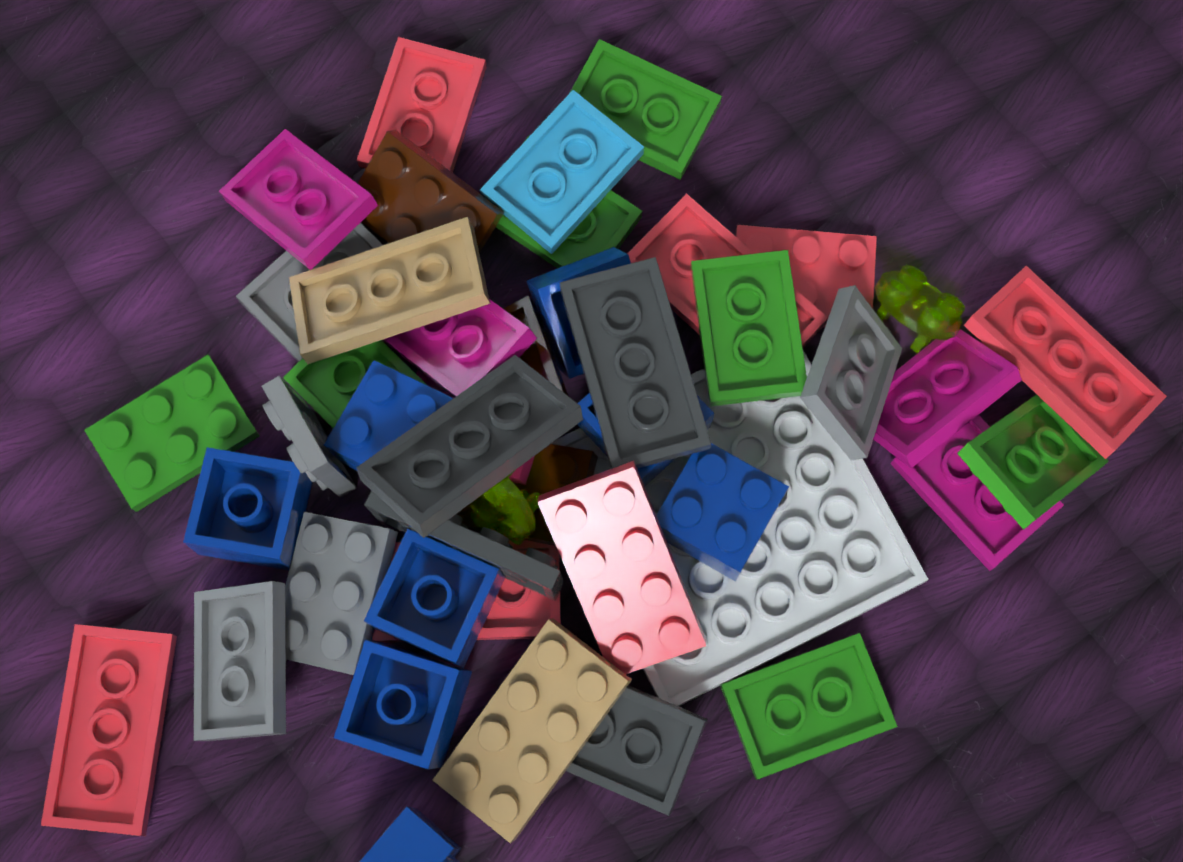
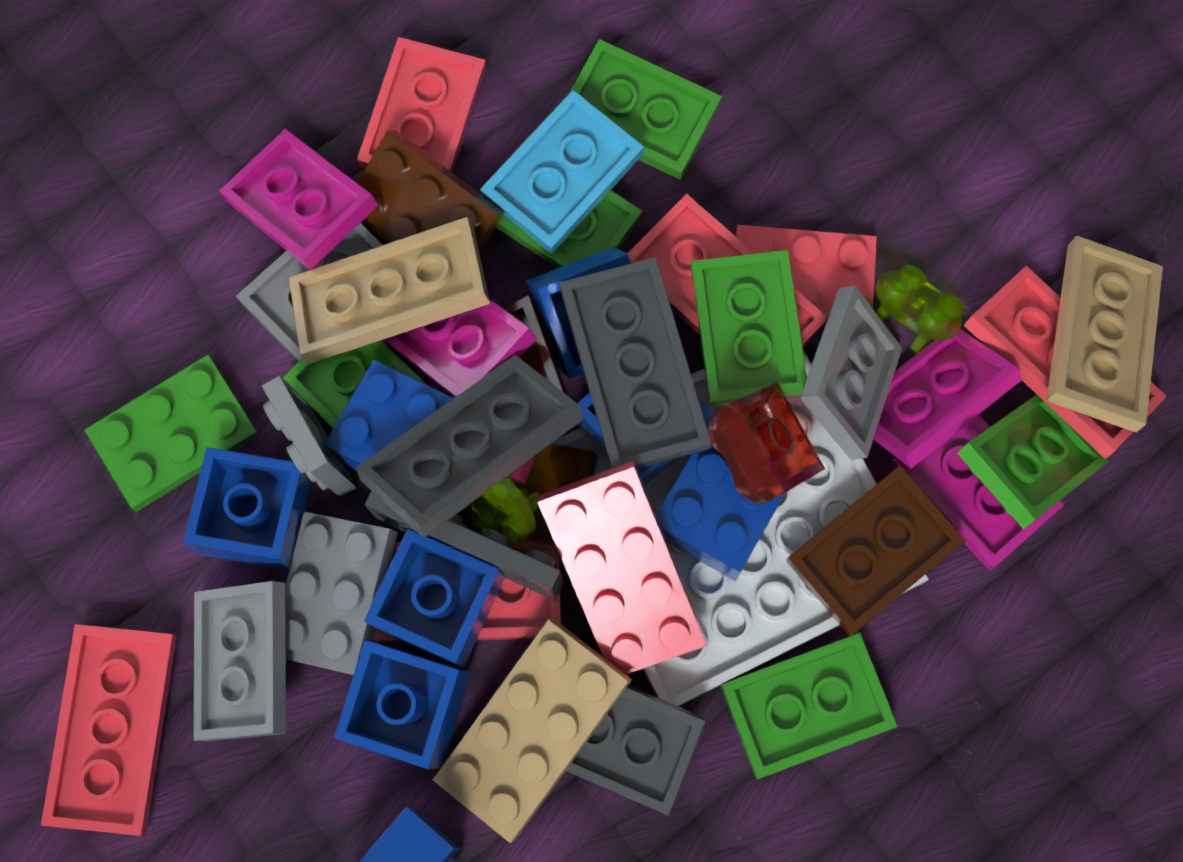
(764, 444): none -> clear red slope
(875, 550): none -> reddish brown plate
(1105, 334): none -> tan plate

